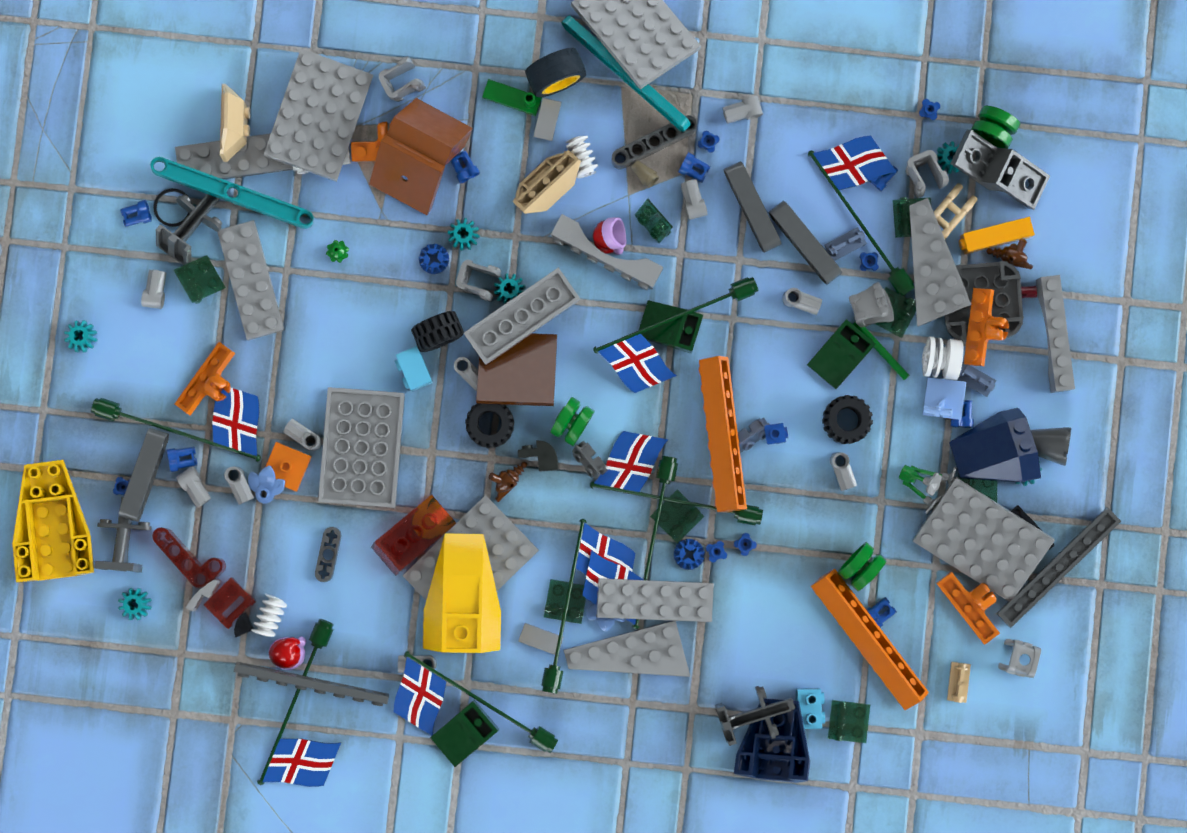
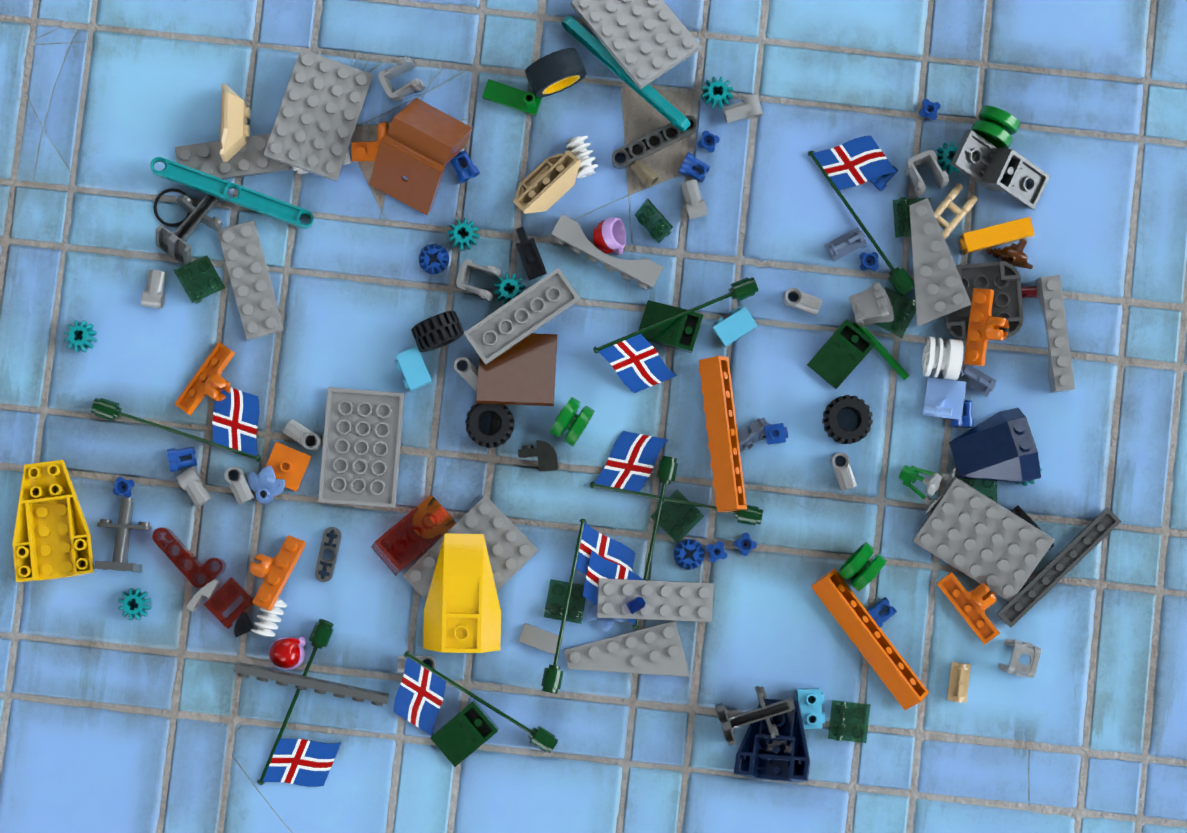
(142, 210): blue piece -> none
(143, 475): dark grey beam -> none
(275, 571): none -> orange plate
(337, 251): green plant -> none
(507, 480): reddish brown piece -> none
(529, 255): none -> black hinge
(547, 119): light grey slope -> none
(593, 468): dark grey hinge -> none
(635, 604): none -> clear blue piece
(716, 86): none -> teal gear
(734, 327): none -> medium azure brick
(752, 206): dark grey beam -> none
(805, 242): dark grey beam -> none
(1052, 443): dark grey cone -> none

